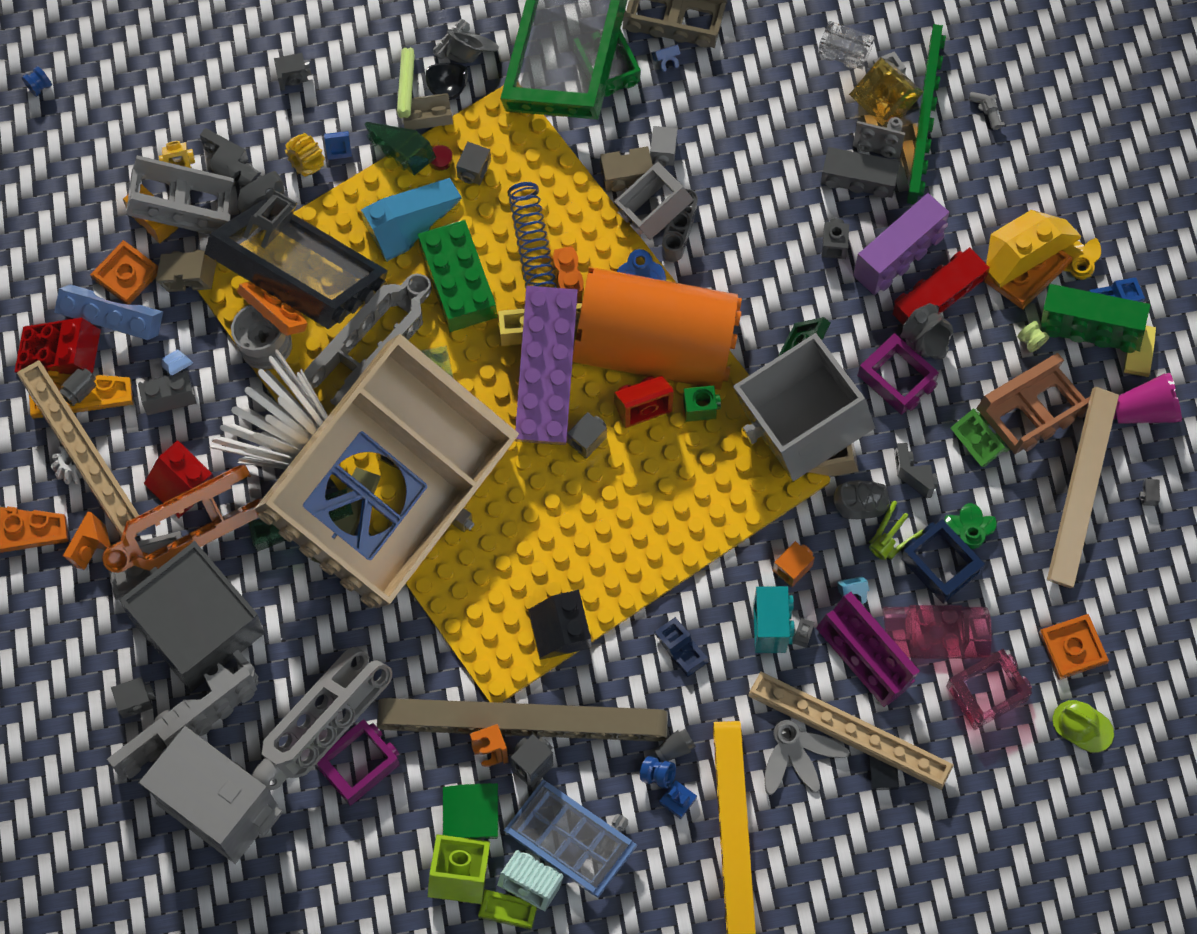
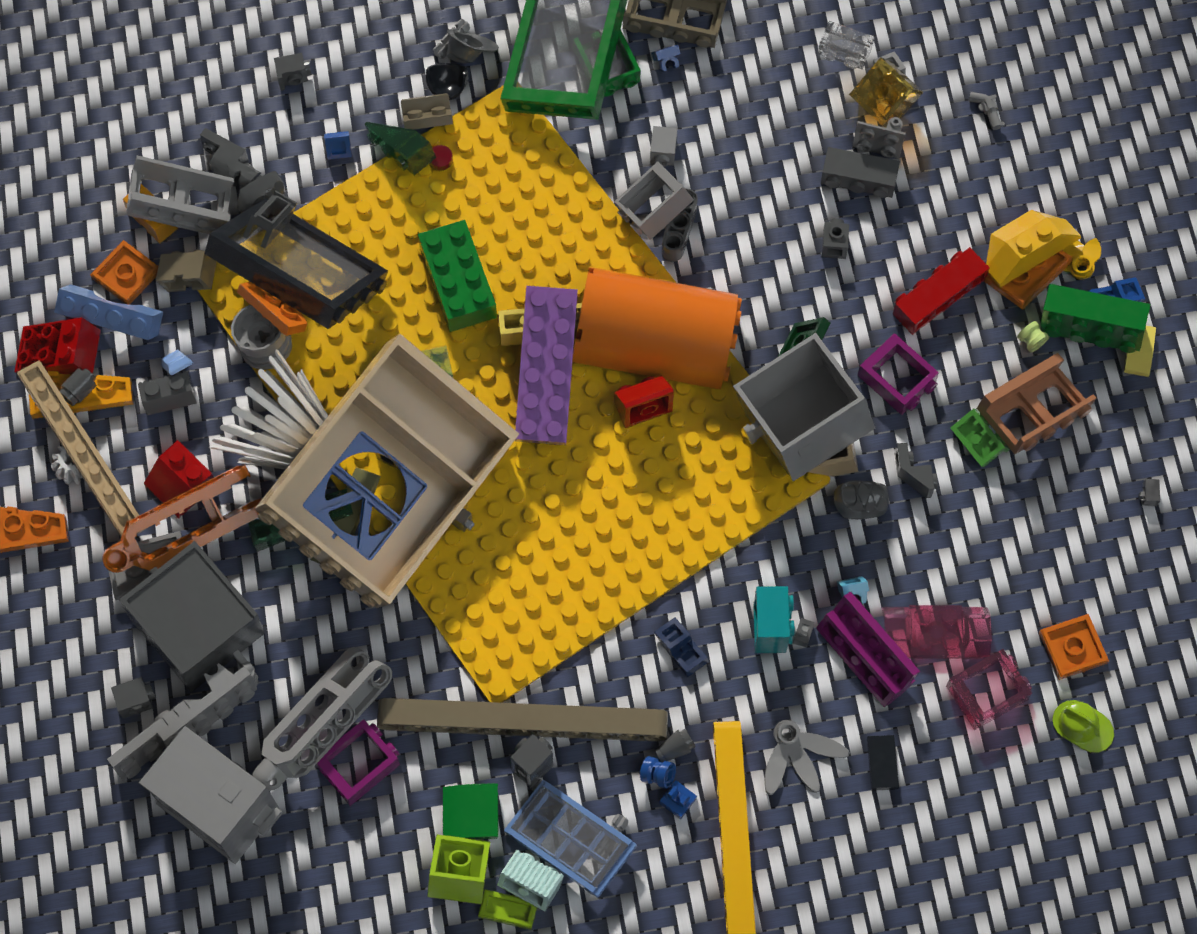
(36, 81): blue wheel -> none
(89, 536): orange slope -> none
(176, 149): yellow brick -> none
(304, 154): yellow gear -> none
(401, 217): dark azure wedge -> none
(405, 82): yellowish green axle -> none
(407, 296): light grey piece -> none
(473, 163): dark grey brick -> none
(490, 741): orange hinge -> none
(520, 198): blue piece -> none
(560, 625): black slope -> none
(567, 271): orange brick -> none
(587, 434): dark grey brick -> none
(624, 170): dark tan brick -> none
(648, 269): blue plate -> none
(693, 411): green brick -> none
(794, 563): orange brick -> none
(851, 730): tan tile -> none
(883, 545): lime plant -> none
(901, 244): medium lavender brick -> none
(924, 573): dark blue window -> none
(925, 122): green plate -> none
(928, 332): dark grey piece -> none
(972, 522): green plate -> none
(1082, 487): tan tile -> none
(1150, 403): dark pink cone -> none

